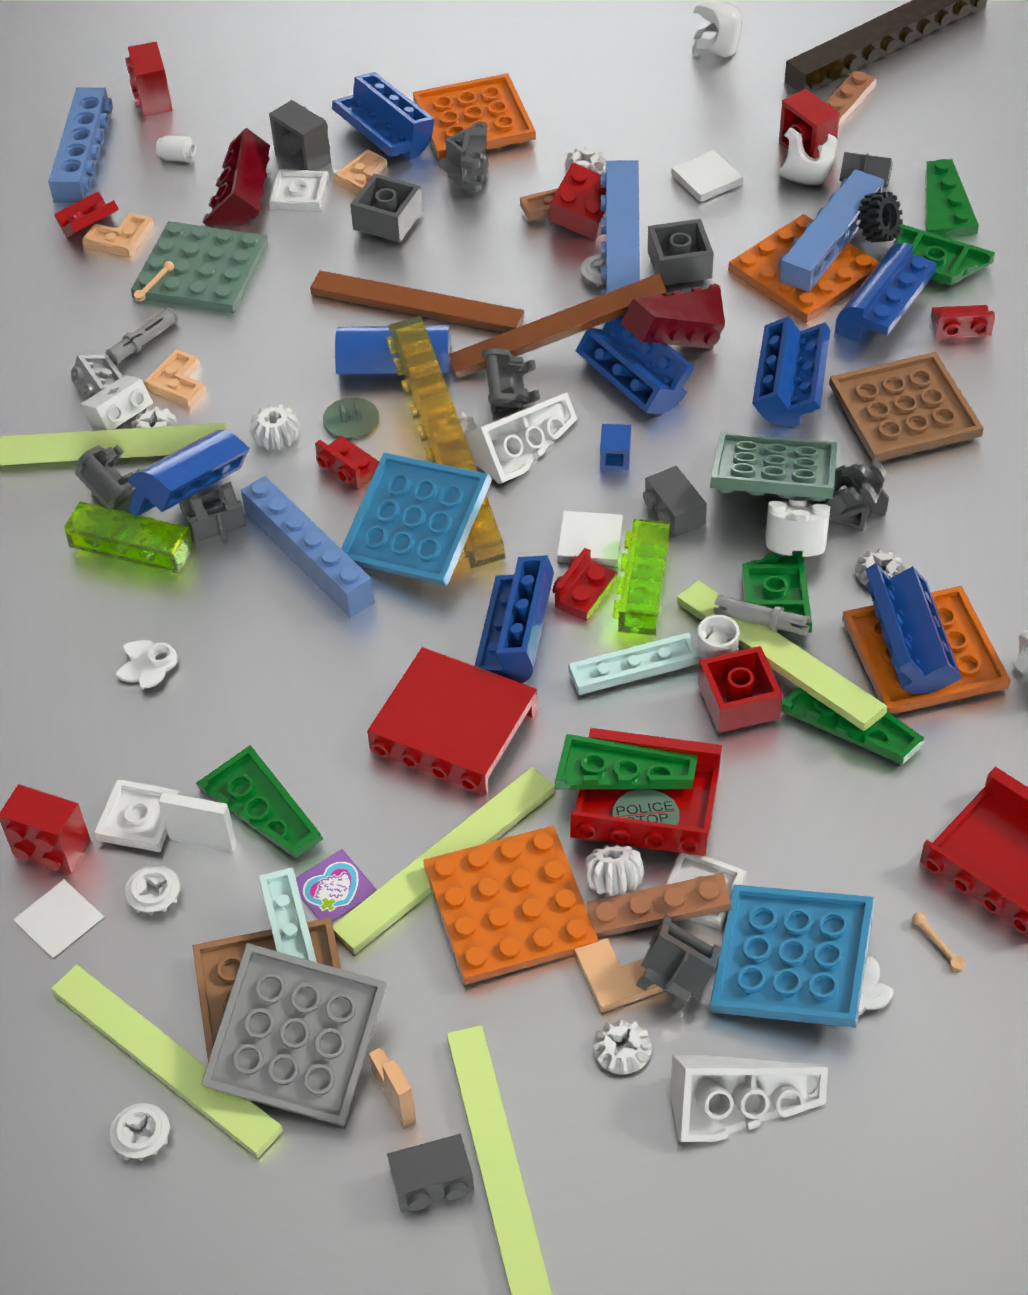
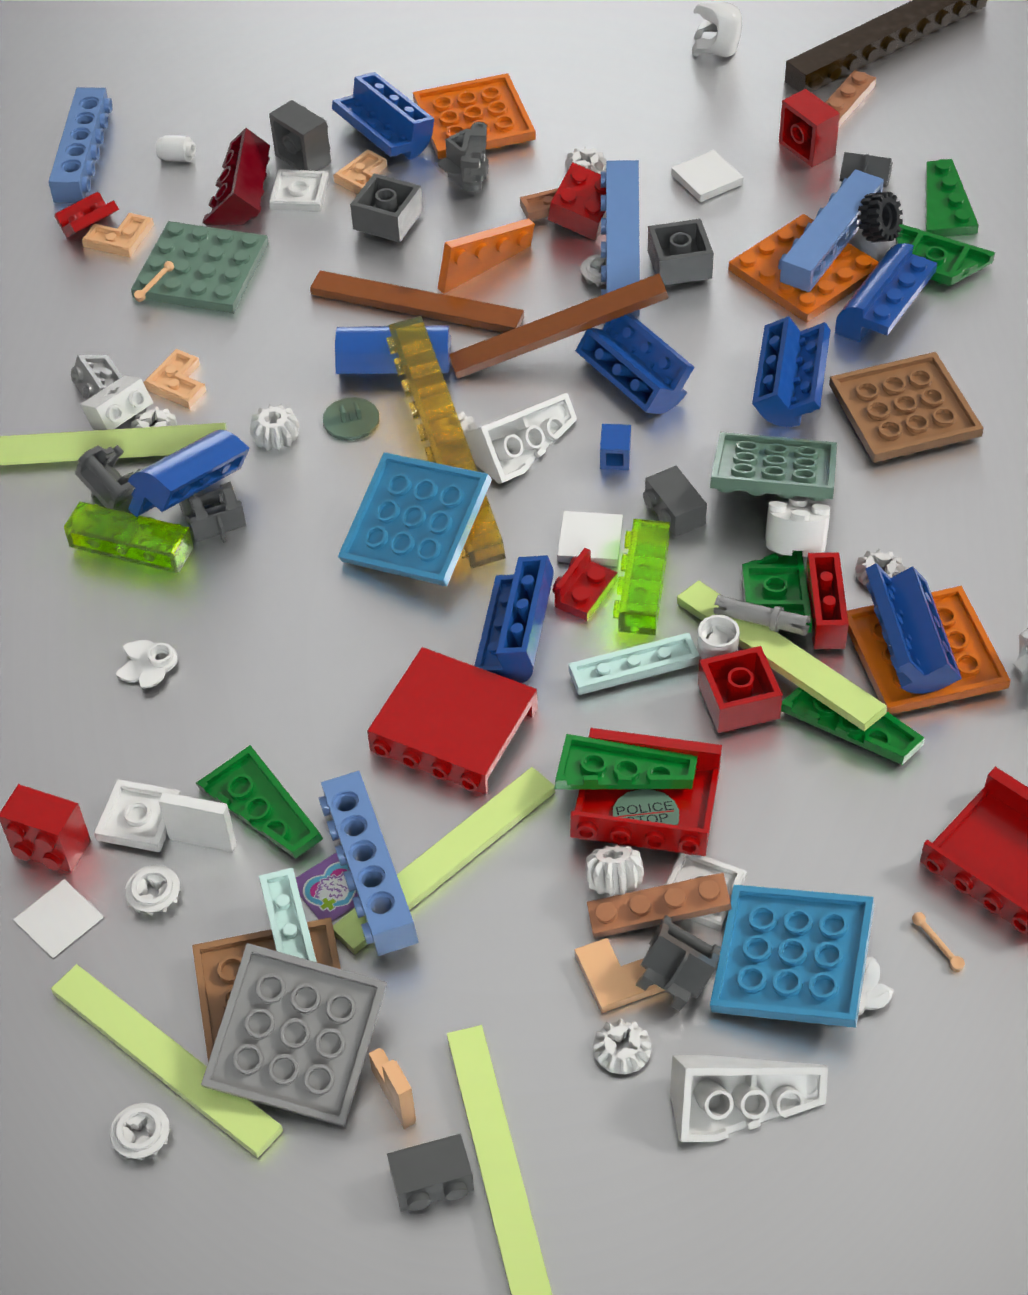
(134, 341): light grey pin -> none
(148, 79): red brick -> none
(308, 546): medium blue brick -> none
(346, 461): red bracket -> none
(369, 864): none -> medium blue brick
(479, 252): none -> orange wing
(506, 380): dark grey piece -> none
(509, 904): orange plate -> none
(679, 318): dark red wedge -> none
(804, 169): white piece -> none
(827, 600): none -> red brick
(861, 497): dark grey piece -> none
(962, 321): red bracket -> none

